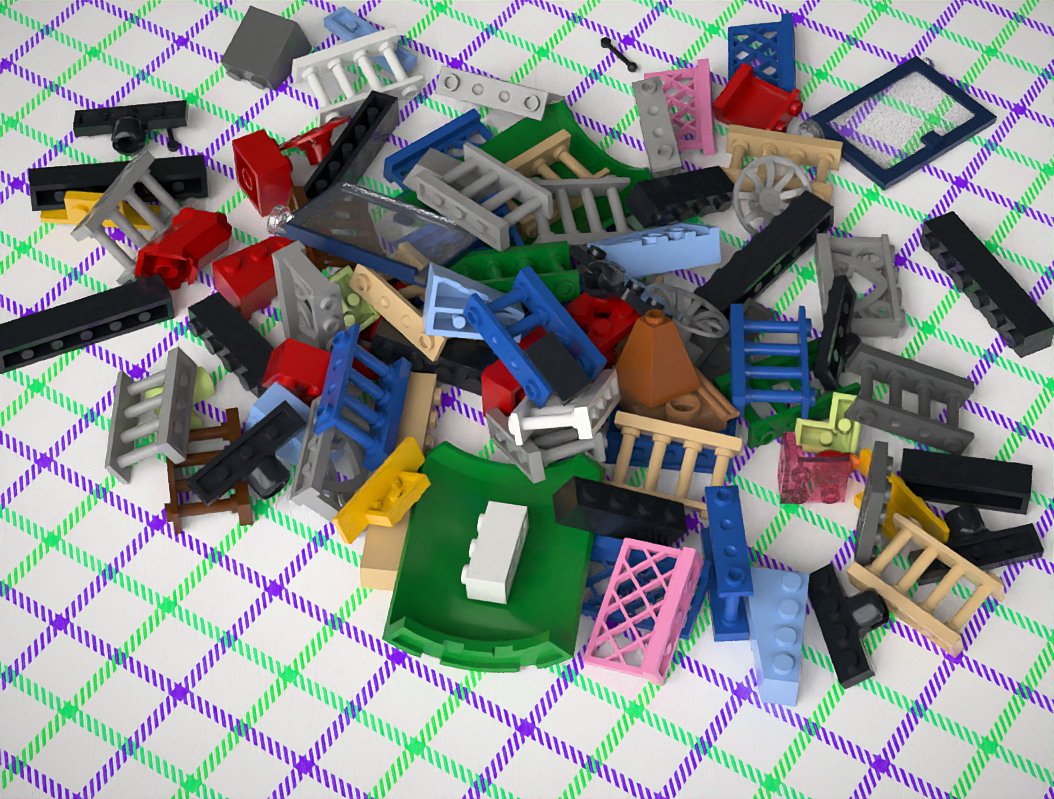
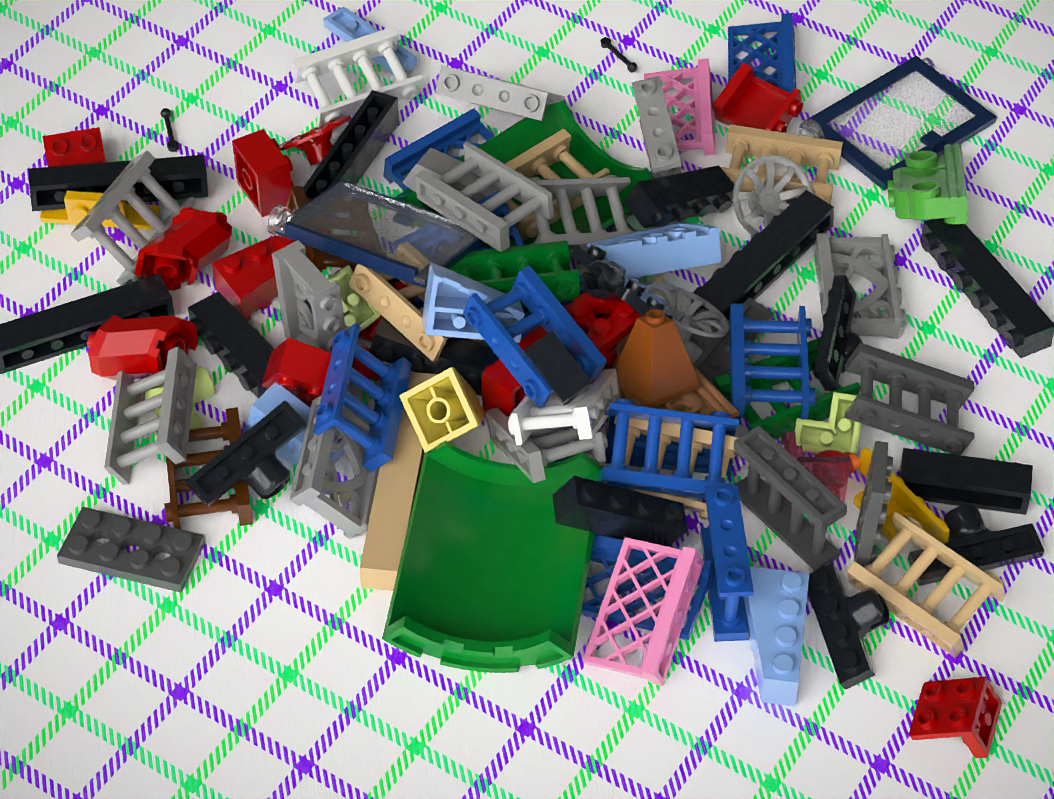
(74, 148): none -> red bracket
(130, 123): black plate -> none
(138, 345): none -> red brick
(139, 565): none -> dark grey plate
(264, 49): dark grey slope -> none
(386, 493): yellow bracket -> none
(442, 408): none -> light yellow slope
(496, 552): white brick -> none
(649, 477): none -> blue fence
(797, 485): none -> dark grey fence
(931, 187): none -> bright green brick
(958, 709): none -> red bracket

